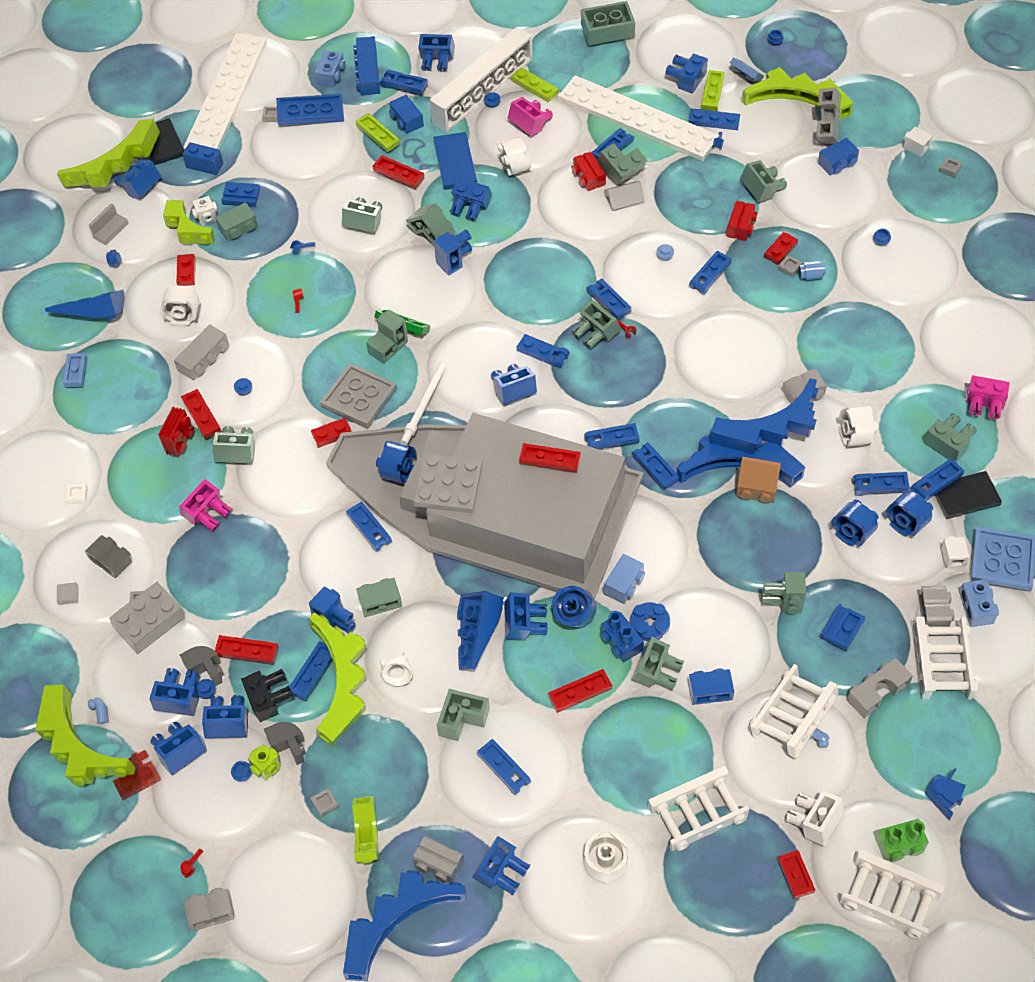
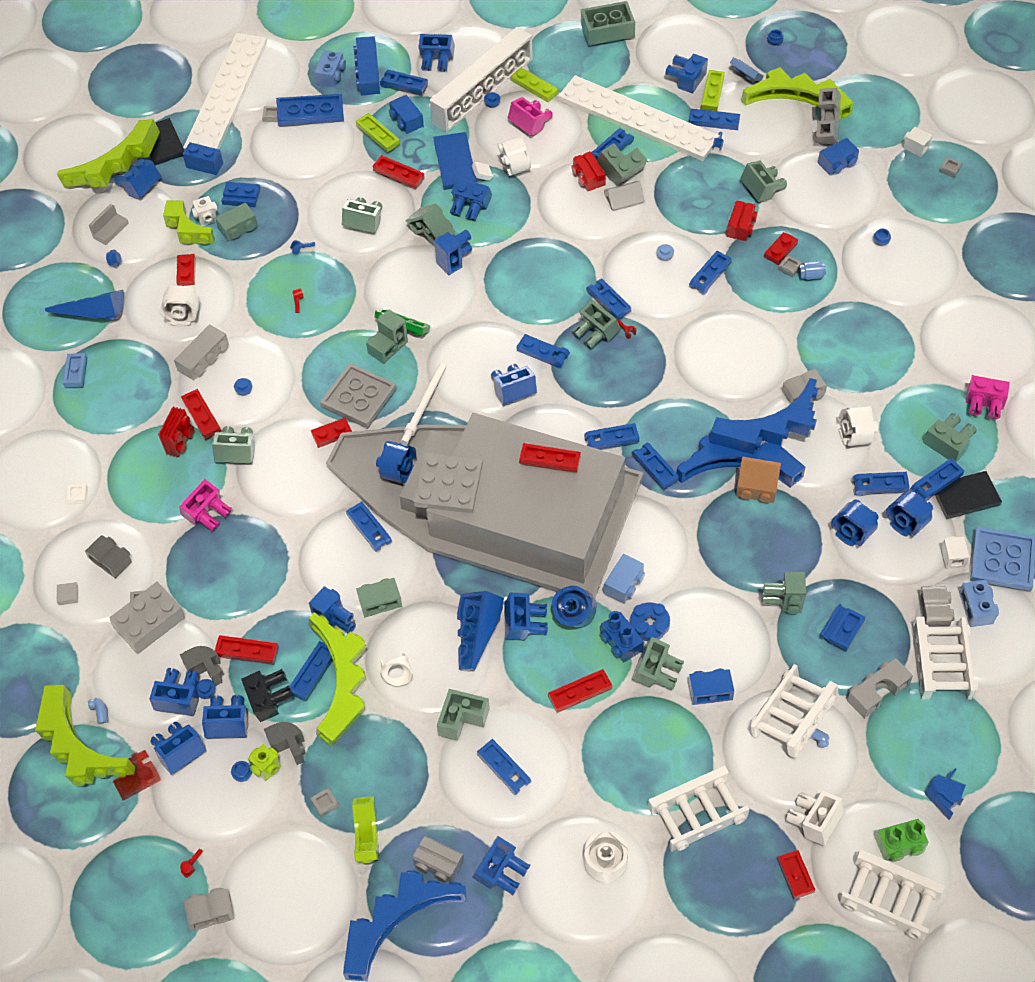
(482, 171): none -> white tile

